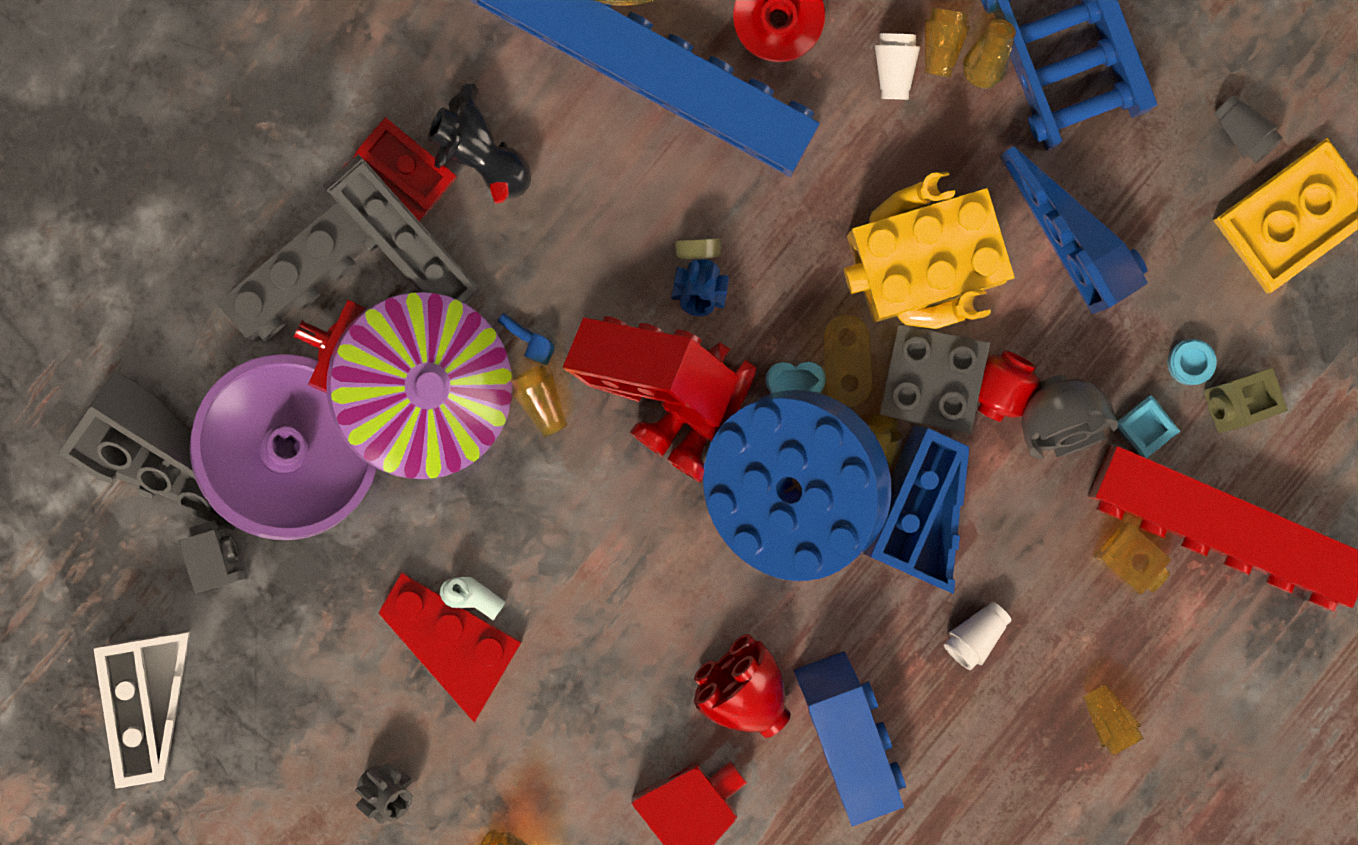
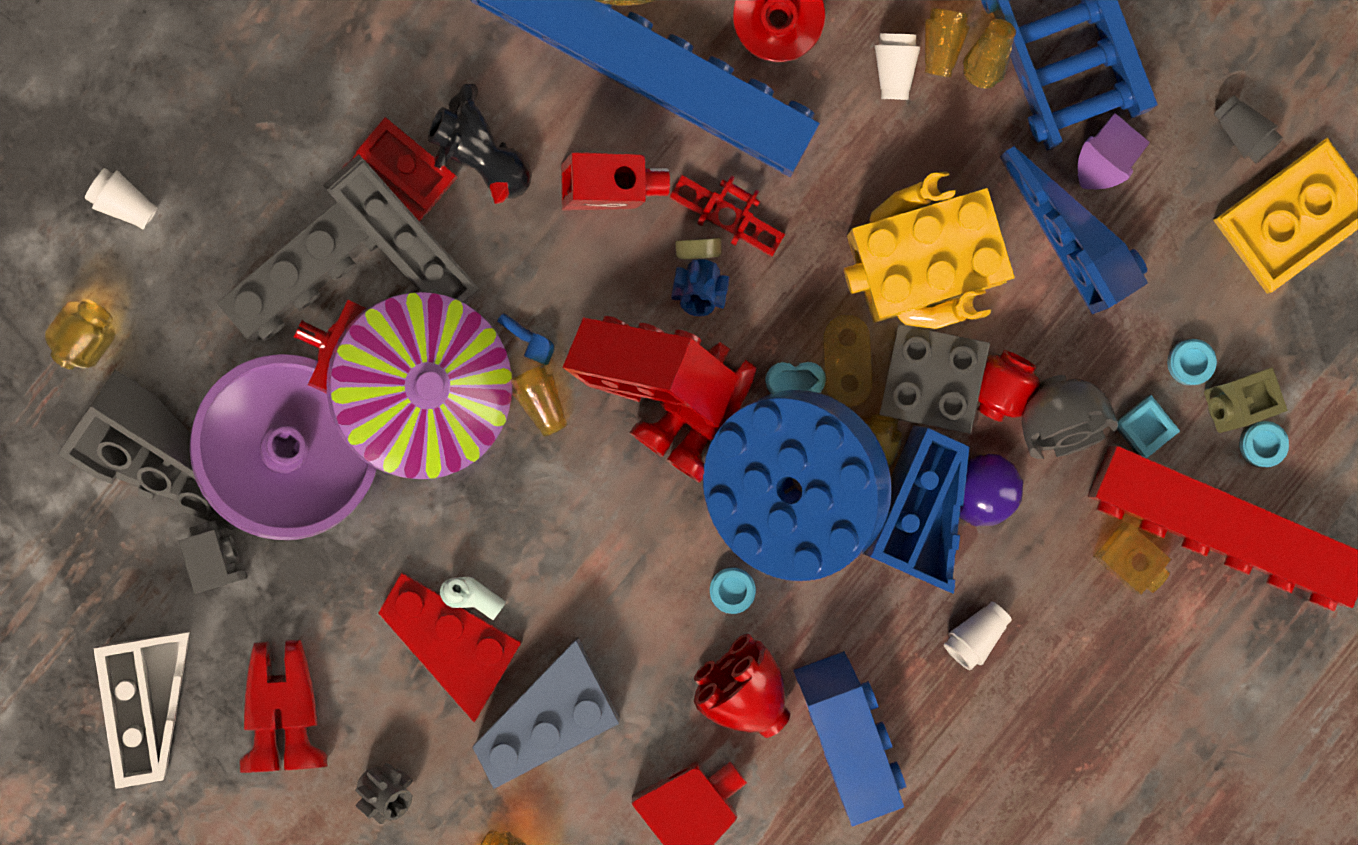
(80, 334): none -> clear yellow head
(119, 198): none -> white cone
(276, 704): none -> red piece
(548, 719): none -> sand blue wedge
(591, 185): none -> red torso
(732, 590): none -> medium azure tile
(744, 216): none -> red piece
(991, 490): none -> dark purple hair
(1110, 155): none -> medium lavender tile
(1112, 720): clear yellow cone -> none
(1264, 444): none -> medium azure tile

